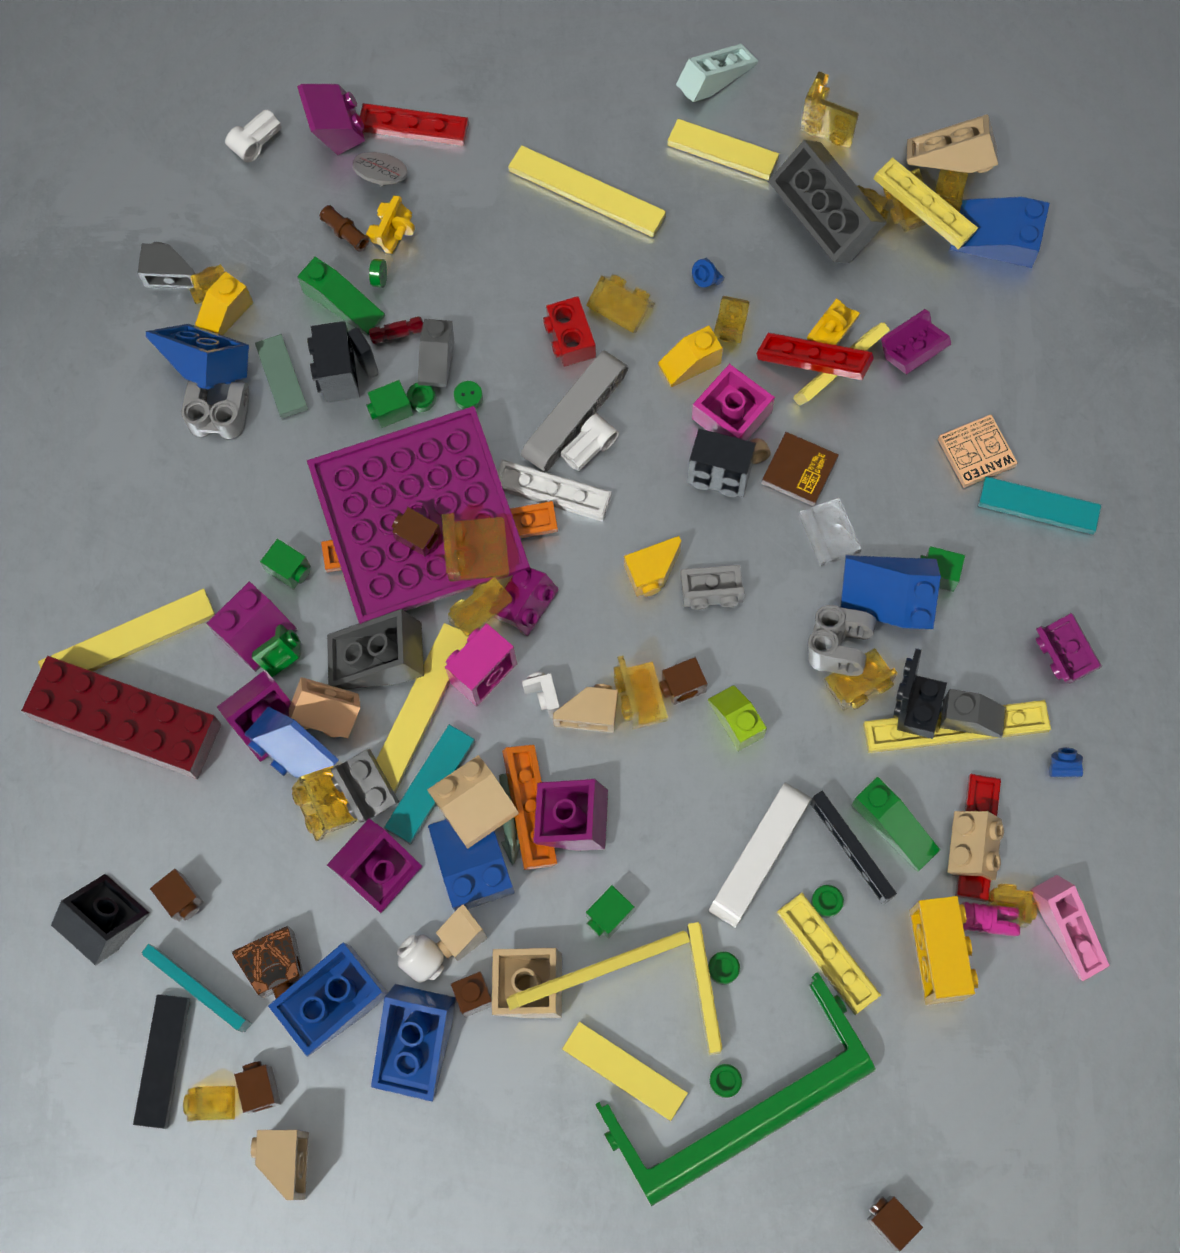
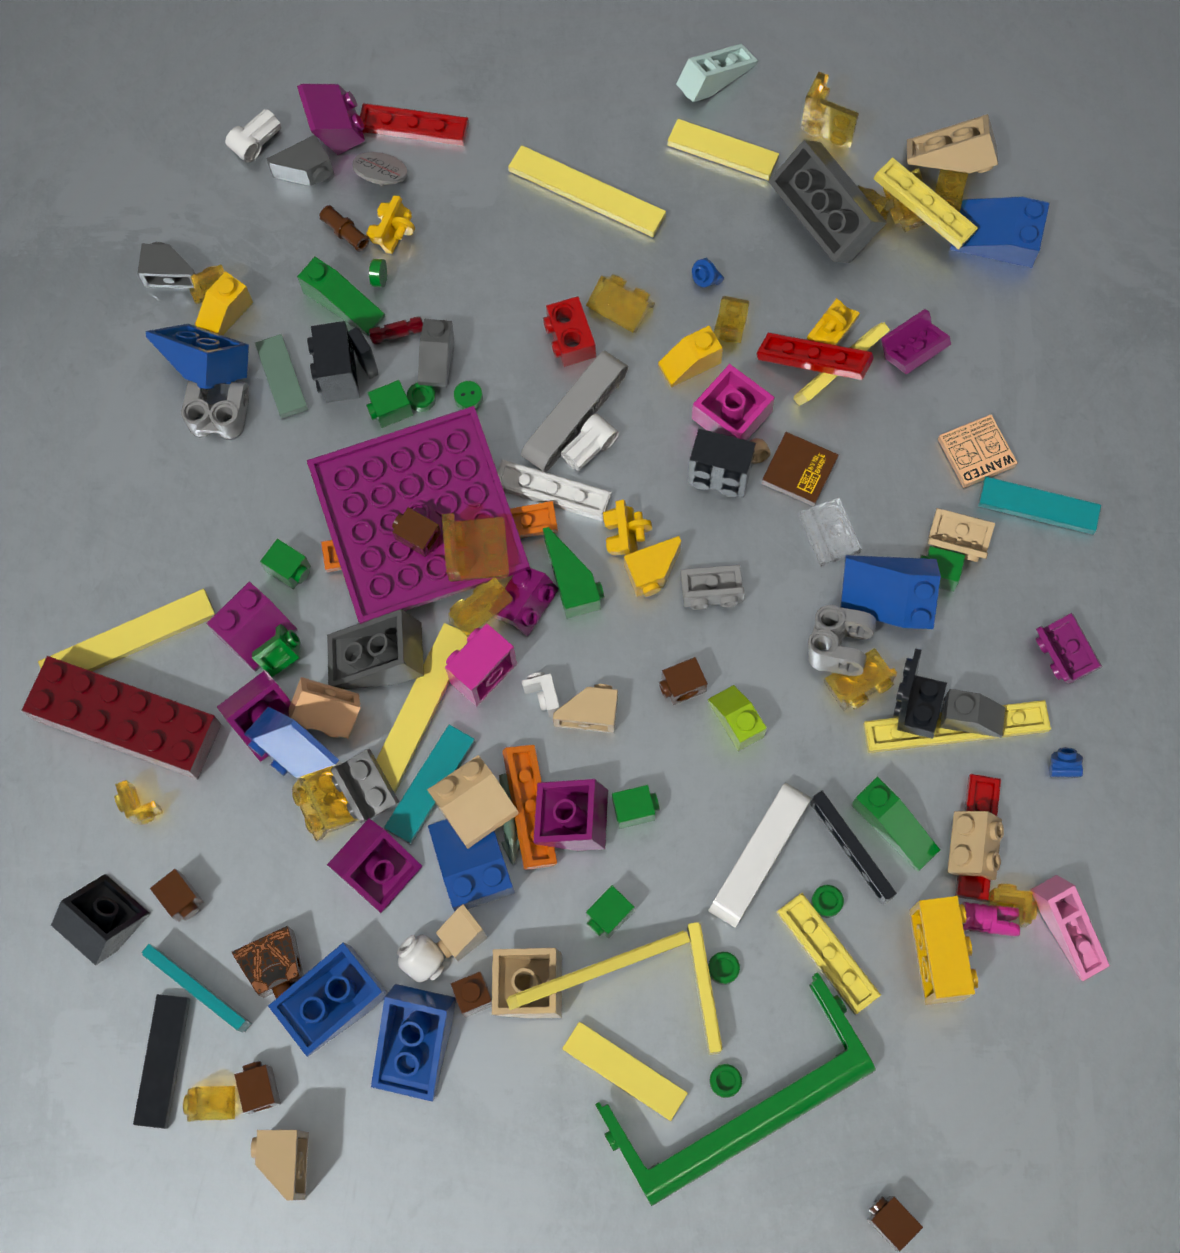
(129, 803): none -> clear yellow bracket
(302, 163): none -> dark grey slope
(573, 578): none -> green slope
(630, 528): none -> yellow hips
(635, 806): none -> green brick
(641, 695): clear yellow bracket -> none
(961, 534): none -> tan bracket

